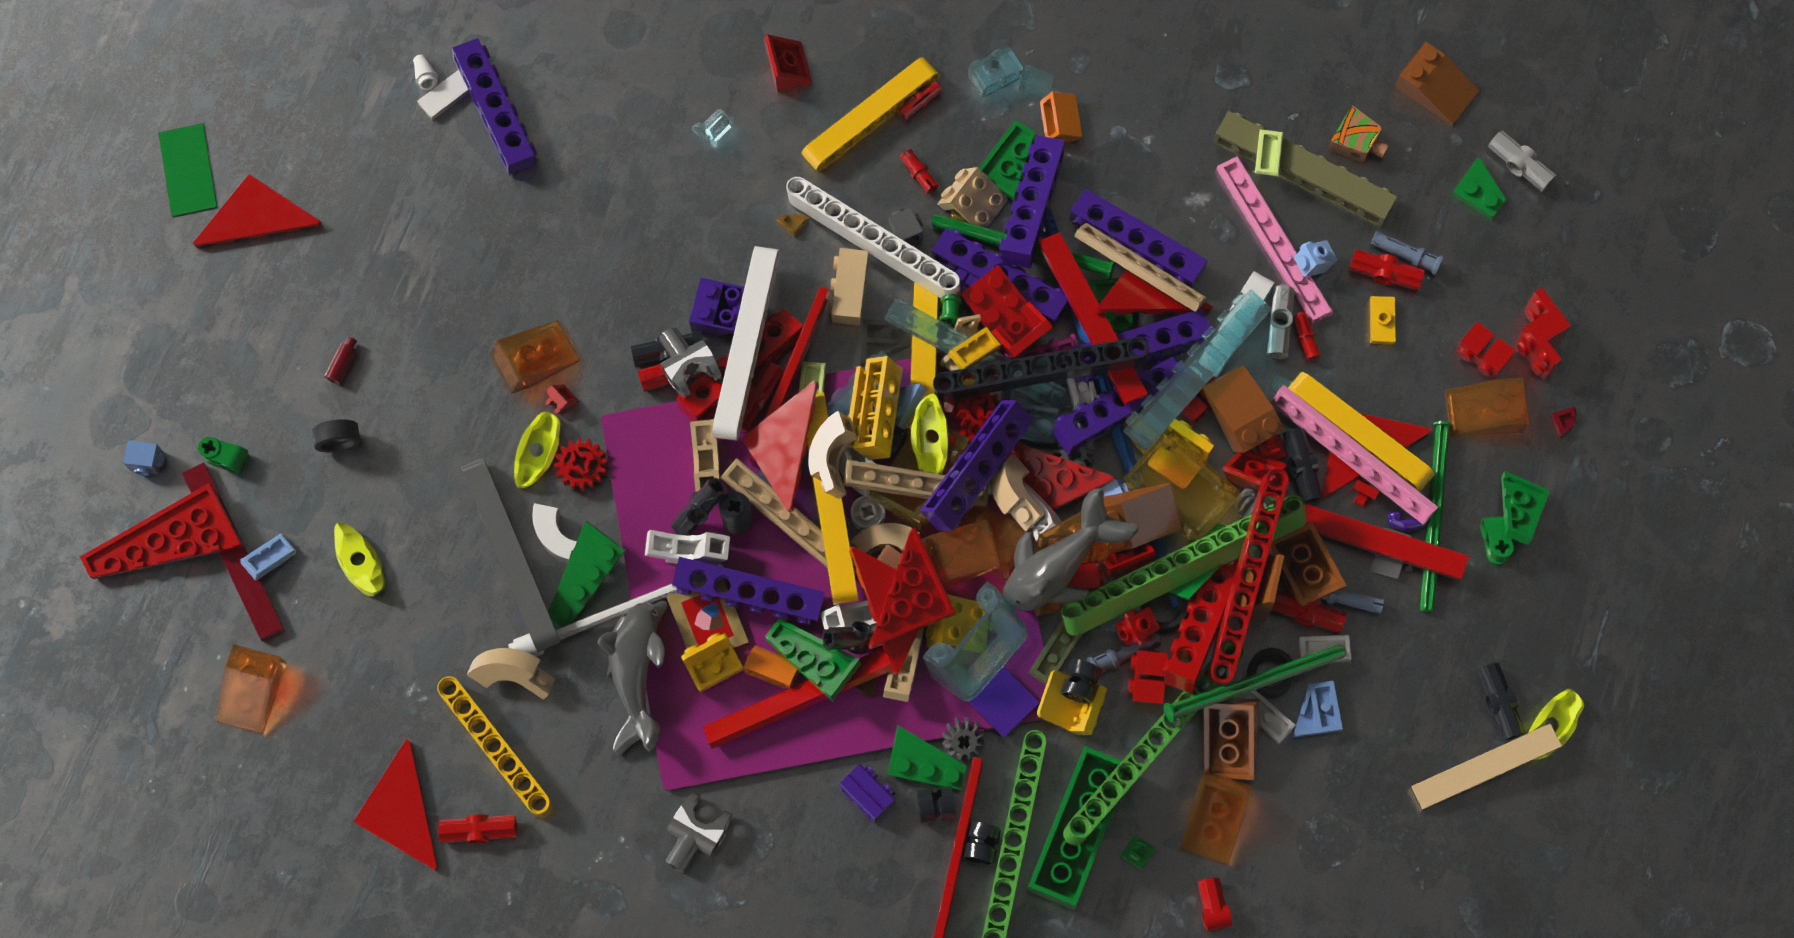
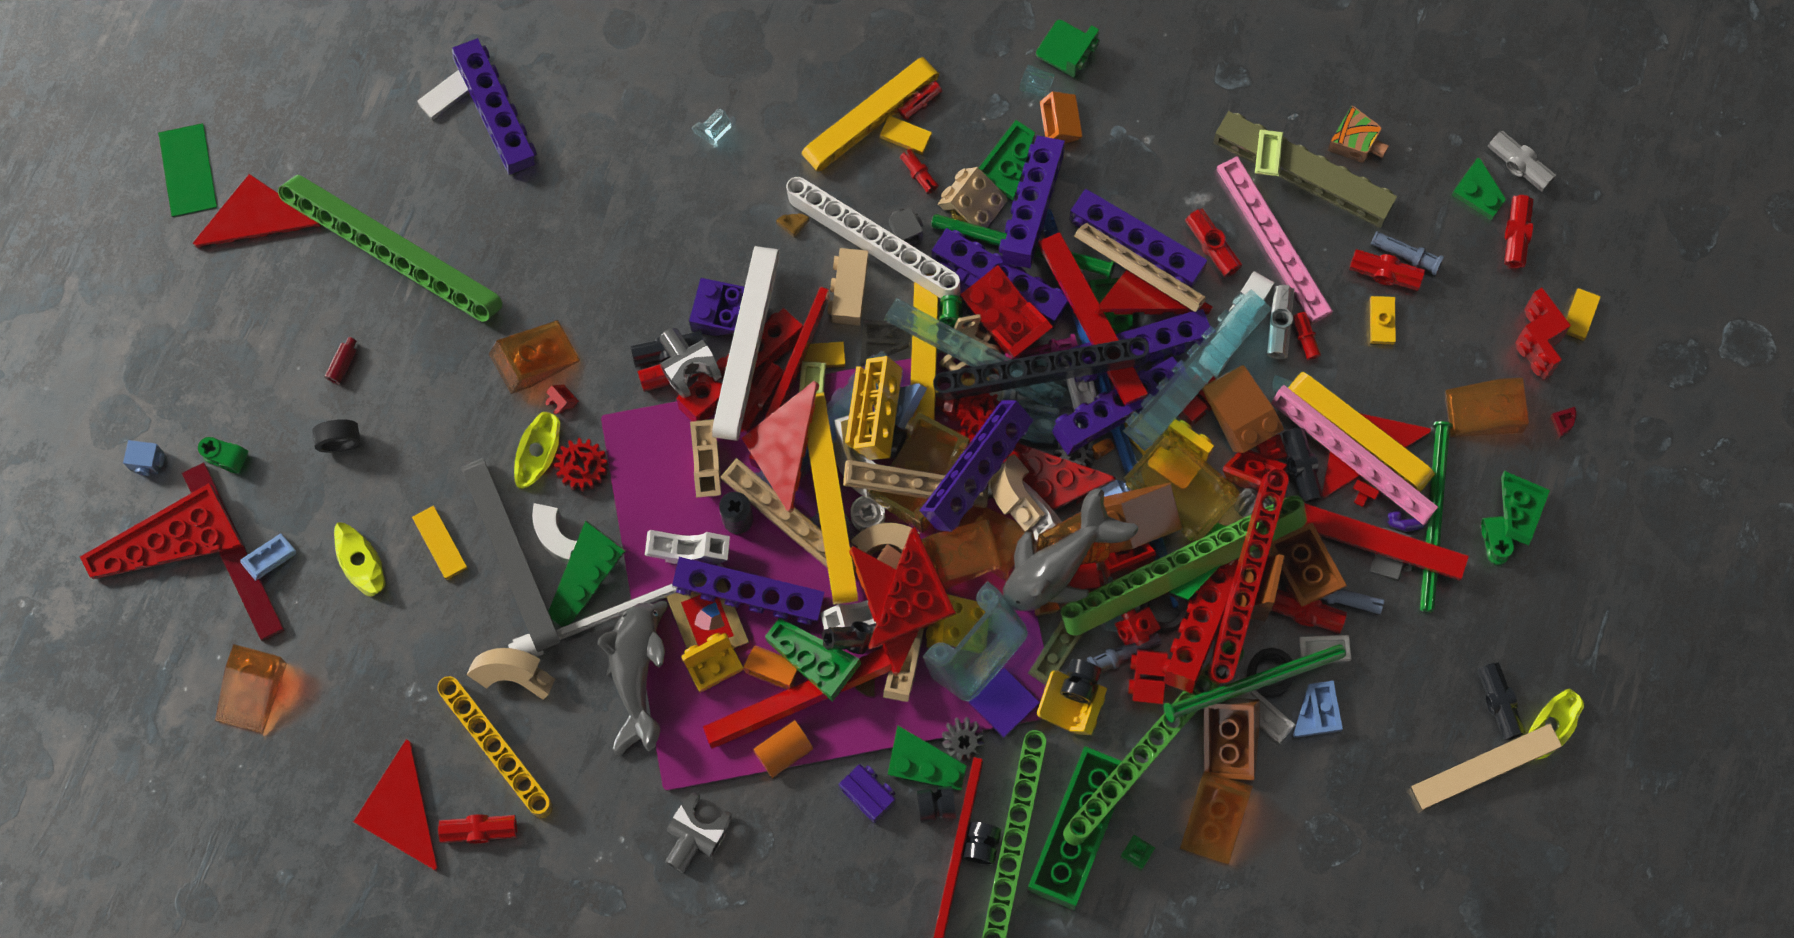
(390, 248): none -> bright green beam
(424, 73): white cone -> none
(439, 543): none -> yellow tile
(699, 507): black piece -> none
(783, 749): none -> orange brick
(787, 62): red slope -> none
(826, 451): tan arch -> none
(829, 353): none -> yellow tile
(905, 135): none -> yellow tile
(930, 455): neon yellow piece -> none
(974, 349): yellow plate -> none
(989, 82): clear light blue brick -> none
(1068, 47): none -> green bracket
(1102, 448): none -> orange tile
(1215, 911): red piece -> none
(1221, 254): none -> red piece
(1315, 258): light blue brick -> none
(1437, 84): dark orange slope -> none
(1475, 343): red piece -> none
(1518, 231): none -> red piece
(1581, 313): none -> yellow tile

